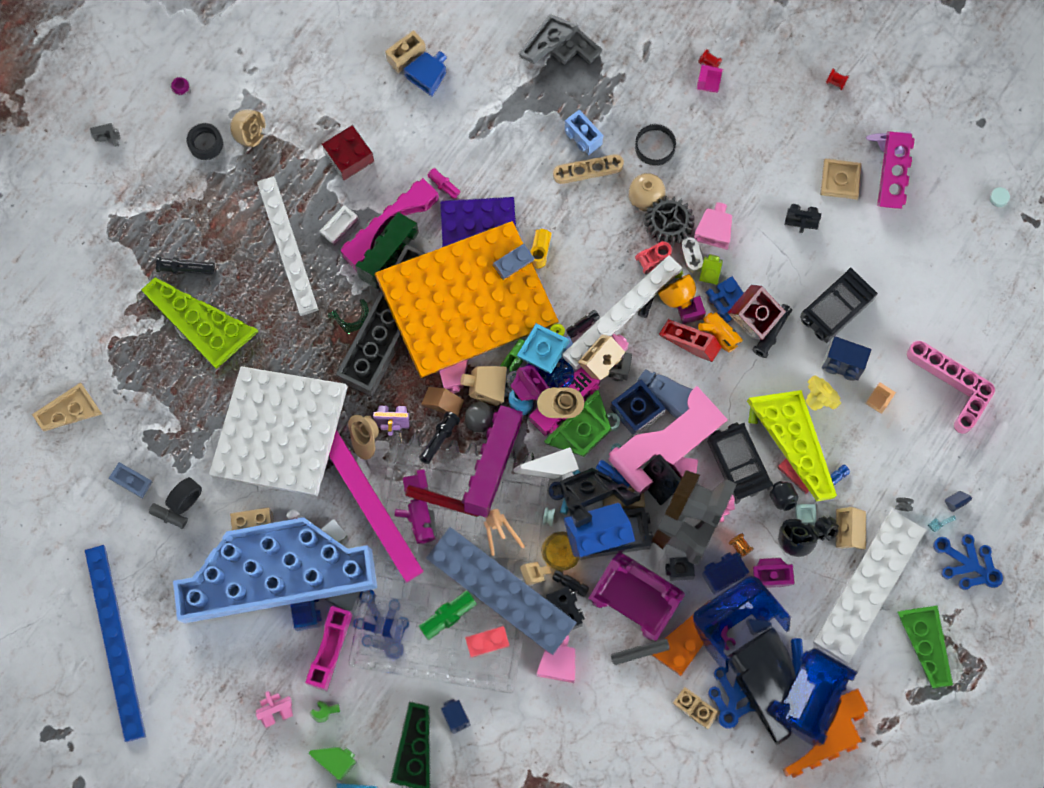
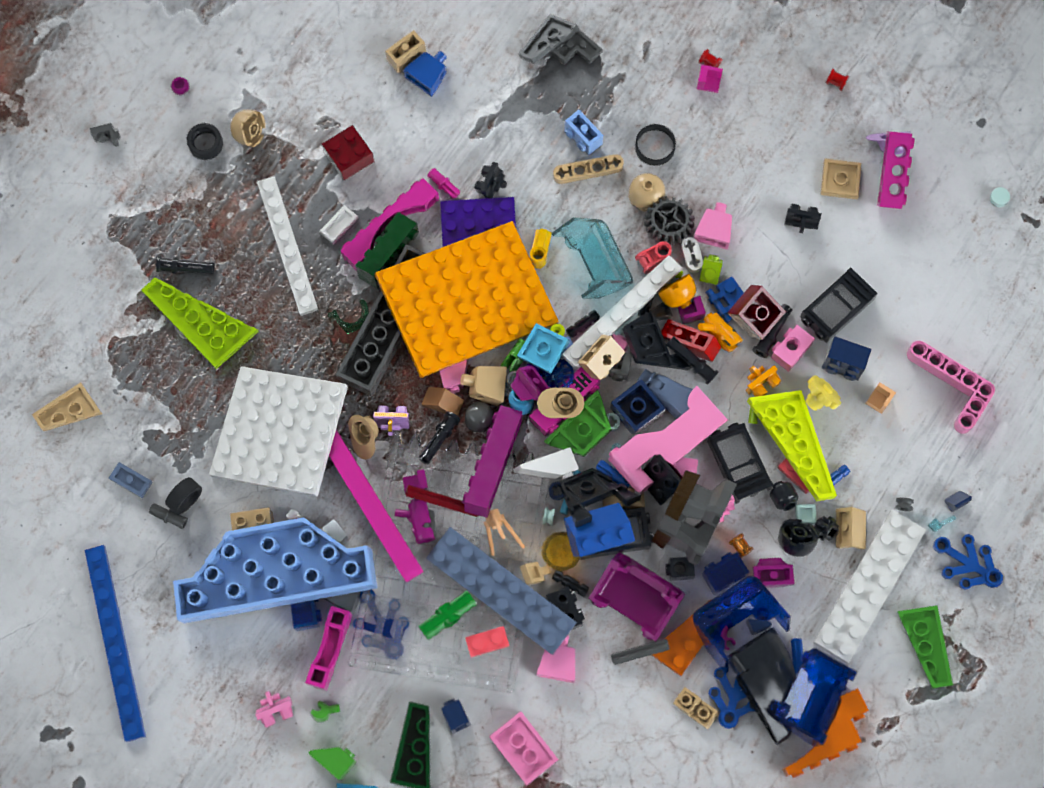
(493, 180): none -> black hips
(513, 261): sand blue plate -> none
(523, 748): none -> bright pink plate
(599, 254): none -> clear light blue windscreen
(648, 342): none -> black wing
(699, 365): none -> black pin
(770, 376): none -> light orange hips
(786, 357): none -> bright pink brick

